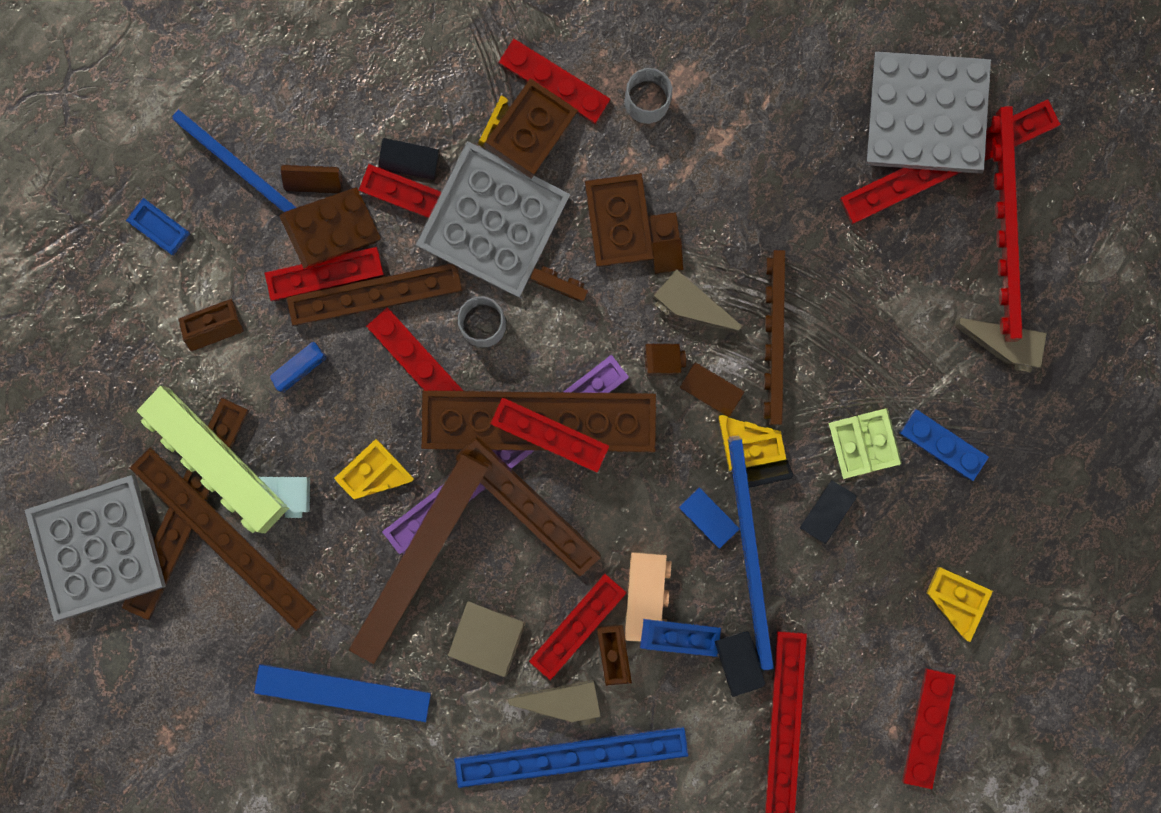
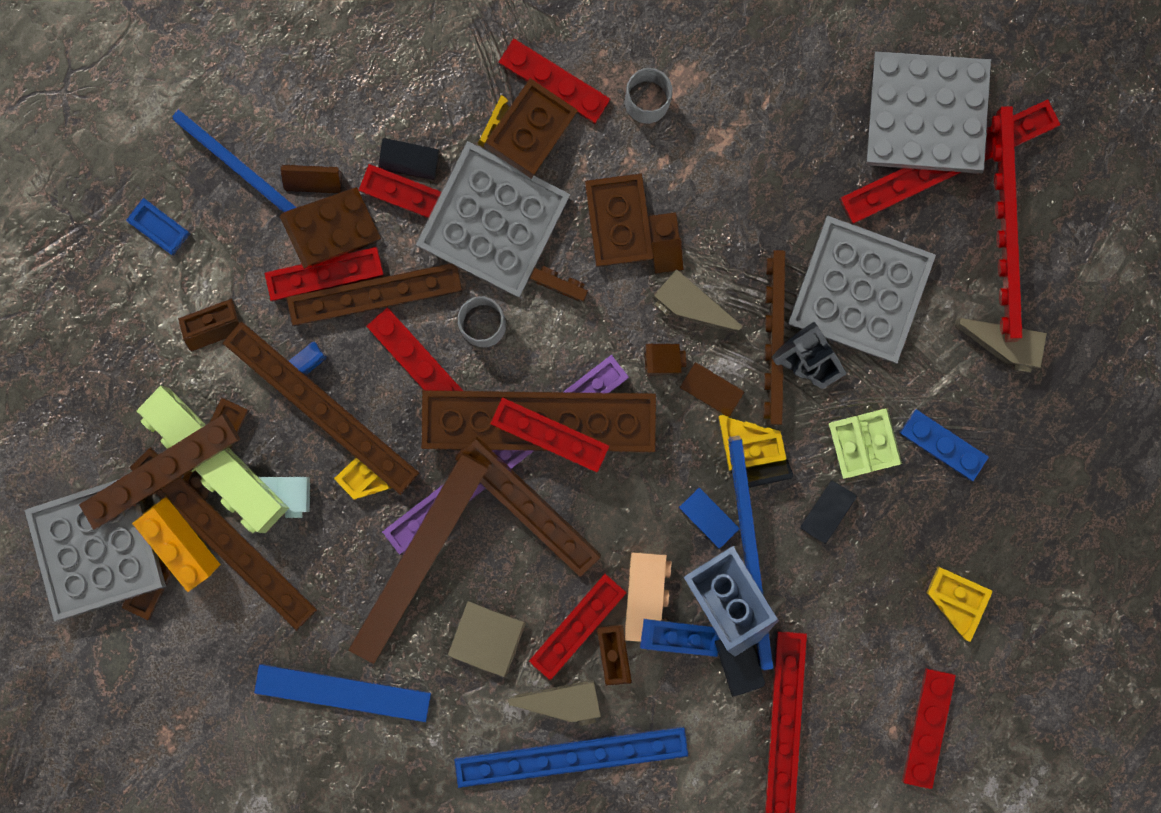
(159, 472): none -> reddish brown plate
(176, 544): none -> light orange brick
(321, 407): none -> reddish brown tile
(732, 601): none -> sand blue slope
(810, 357): none -> black slope
(862, 289): none -> light grey plate

